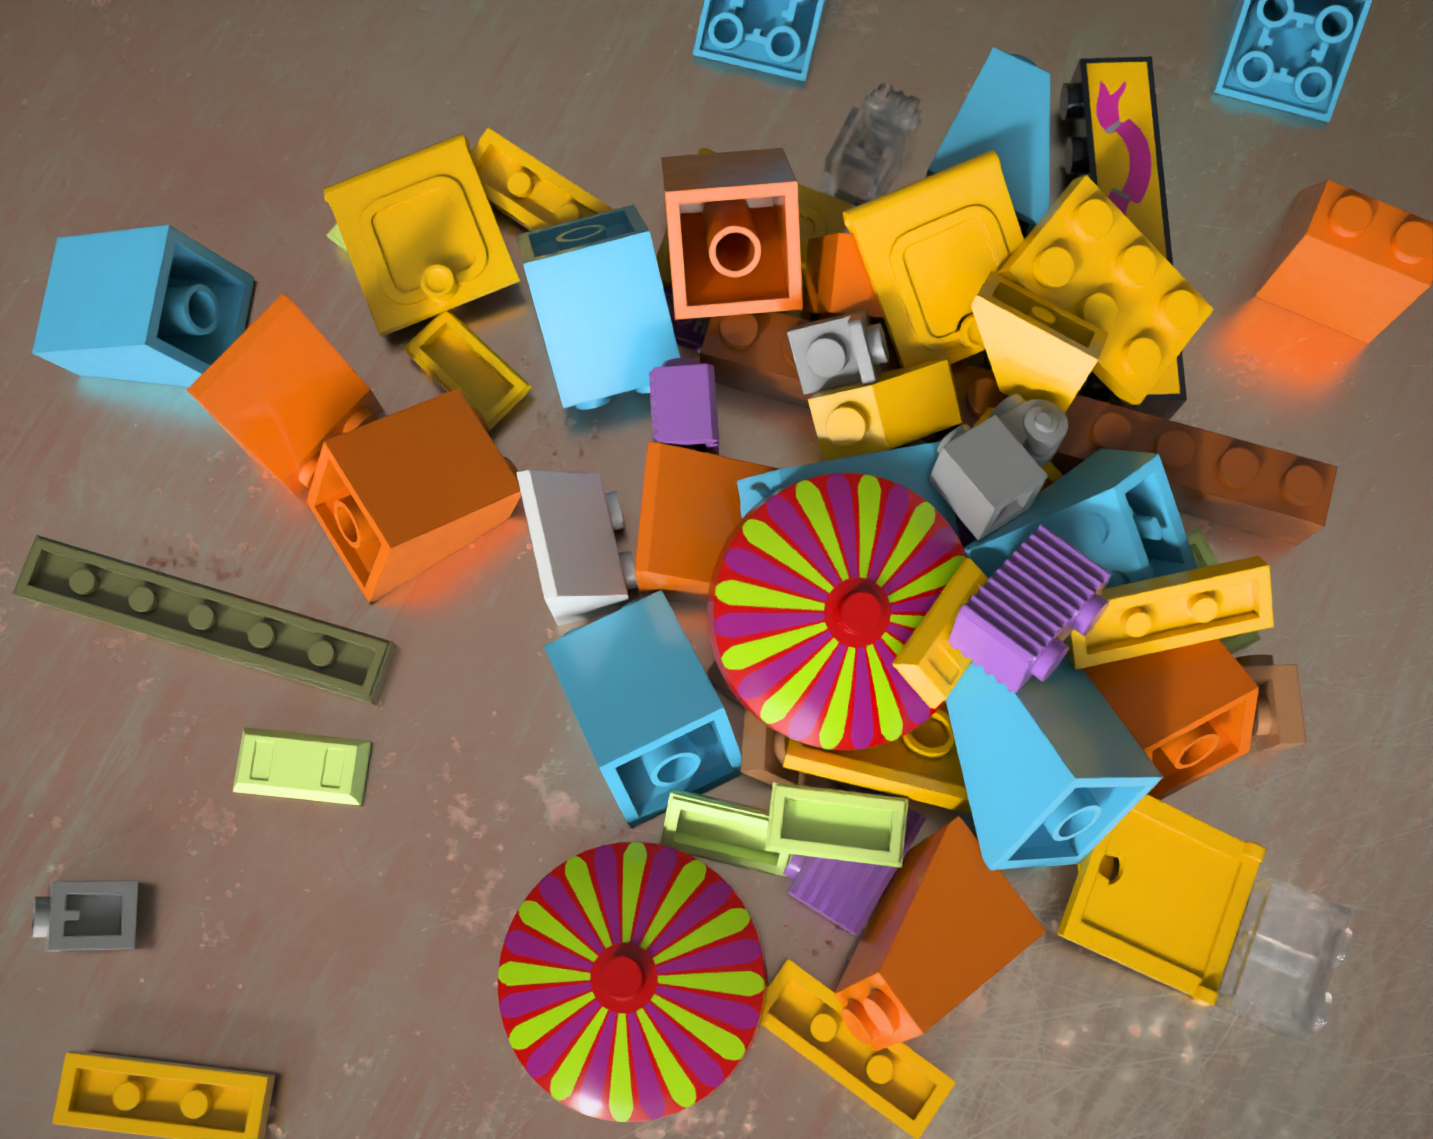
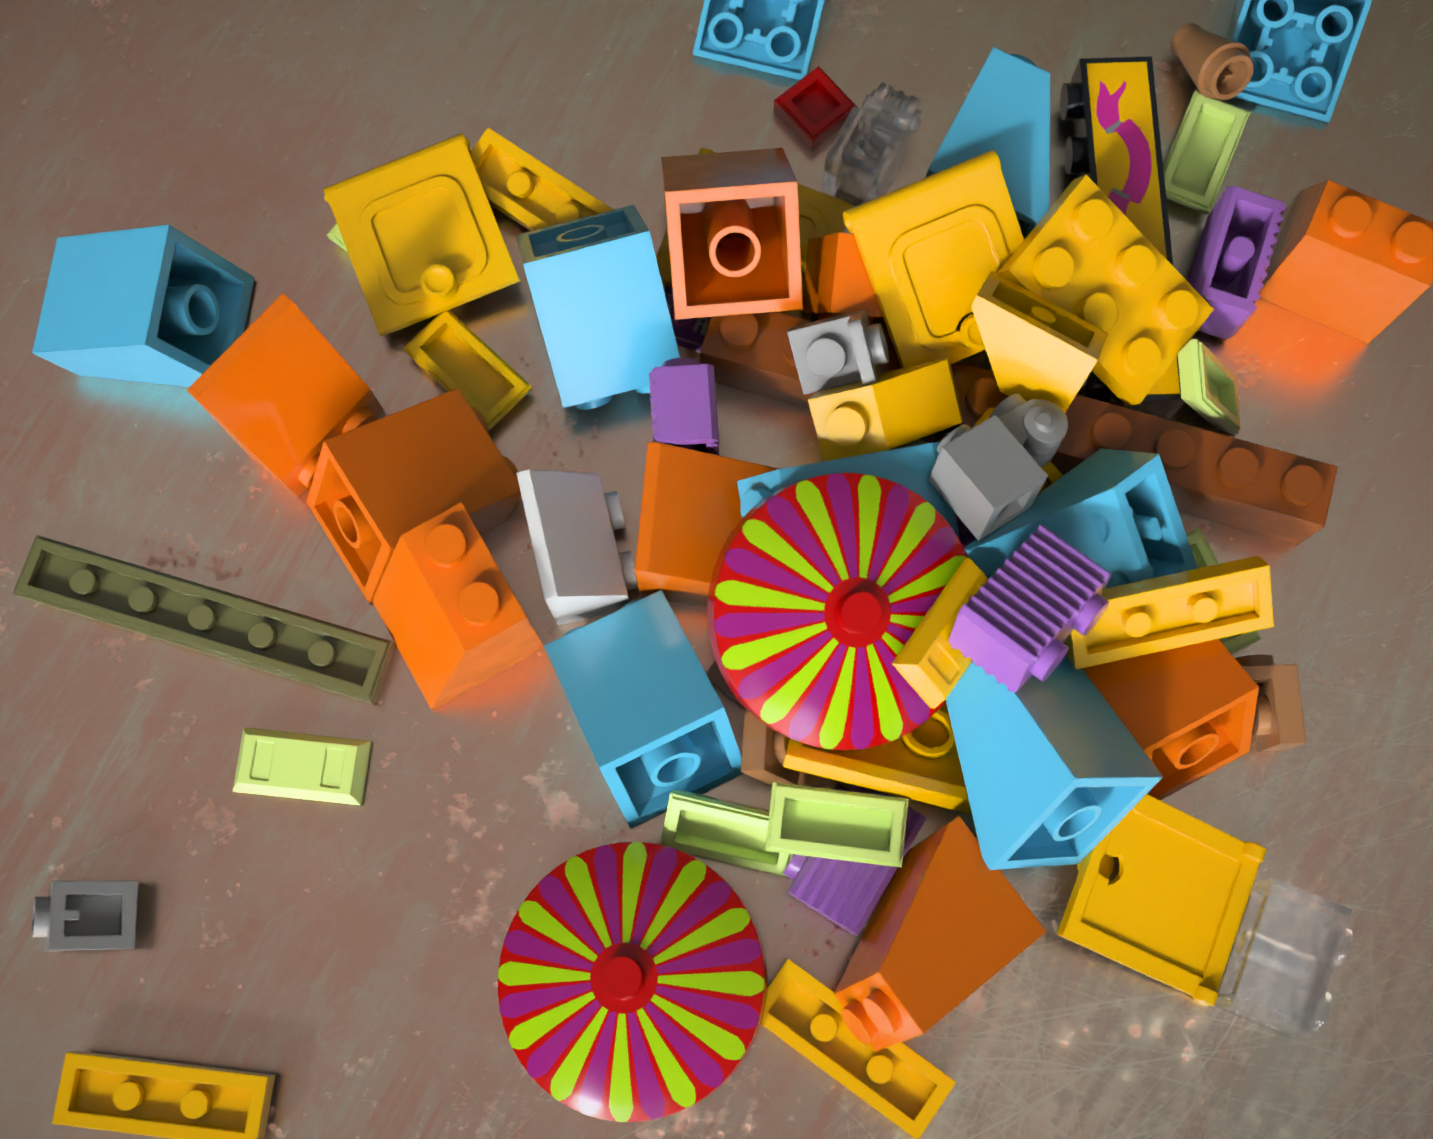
(451, 608): none -> orange slope
(814, 108): none -> red tile
(1202, 152): none -> yellowish green tile
(1209, 387): none -> yellowish green tile
(1213, 62): none -> medium nougat cone
(1235, 257): none -> medium lavender brick

